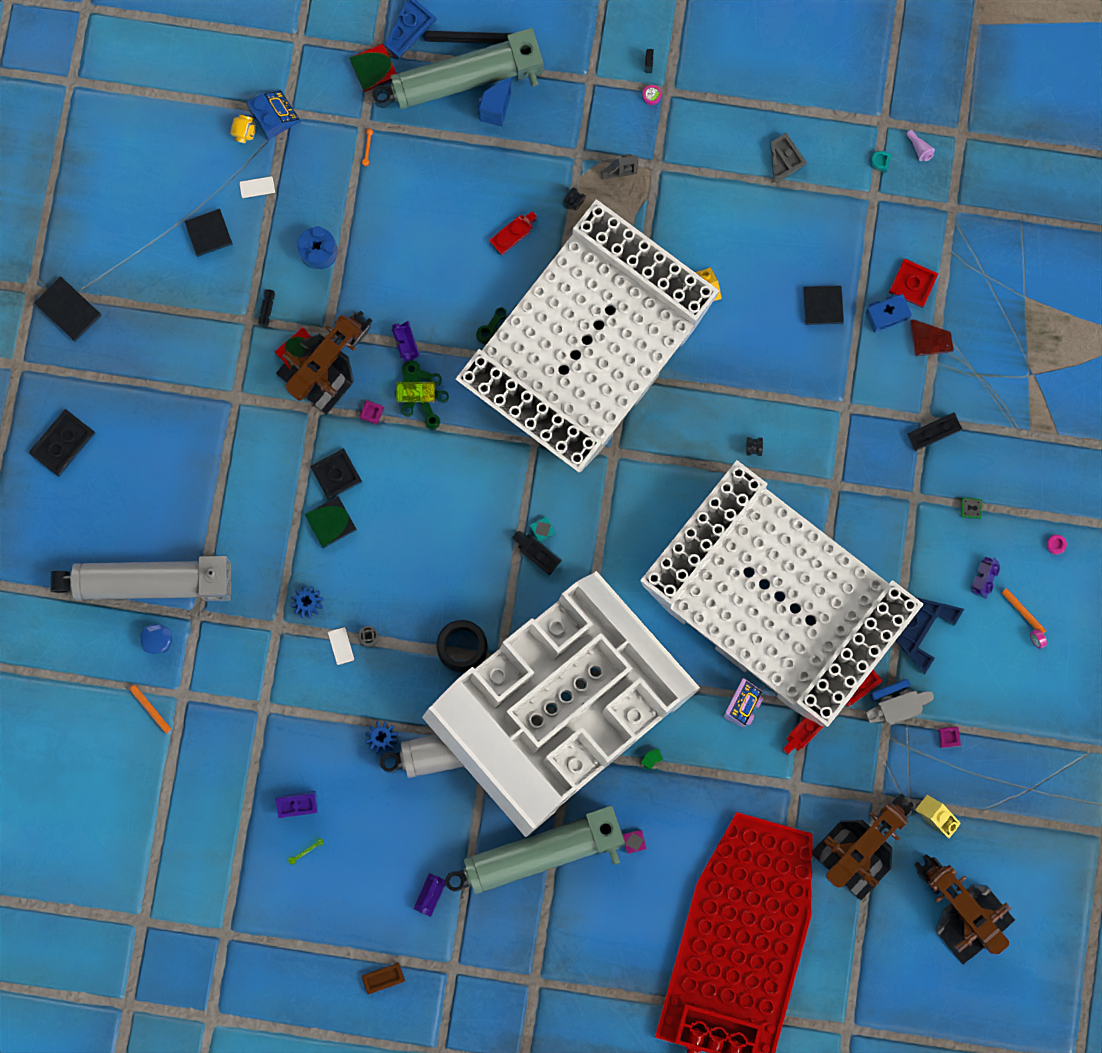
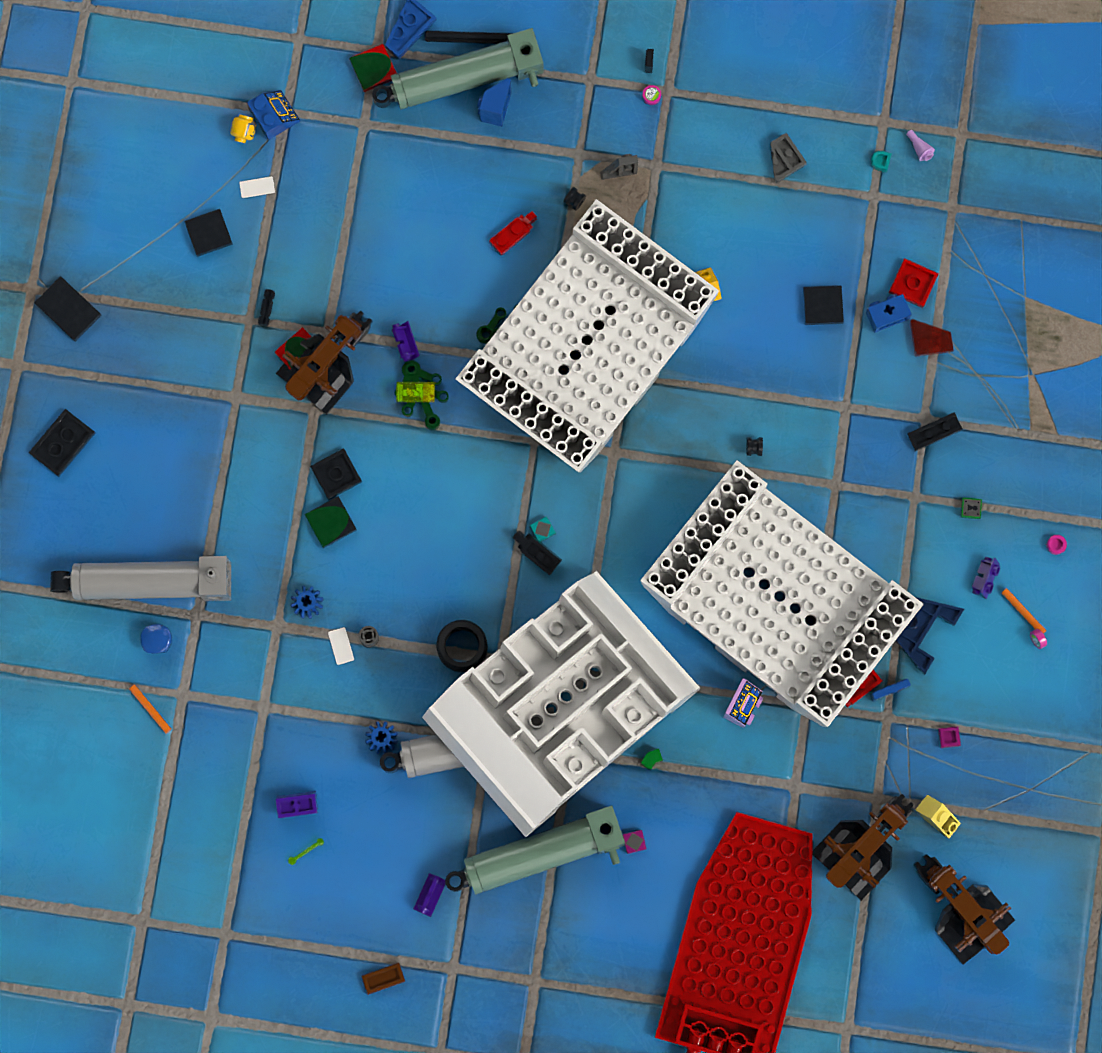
(317, 258): blue brick -> none
(365, 162): orange hinge -> none
(371, 412): magenta tile -> none
(801, 735): red hinge -> none
(900, 708): light grey hinge -> none

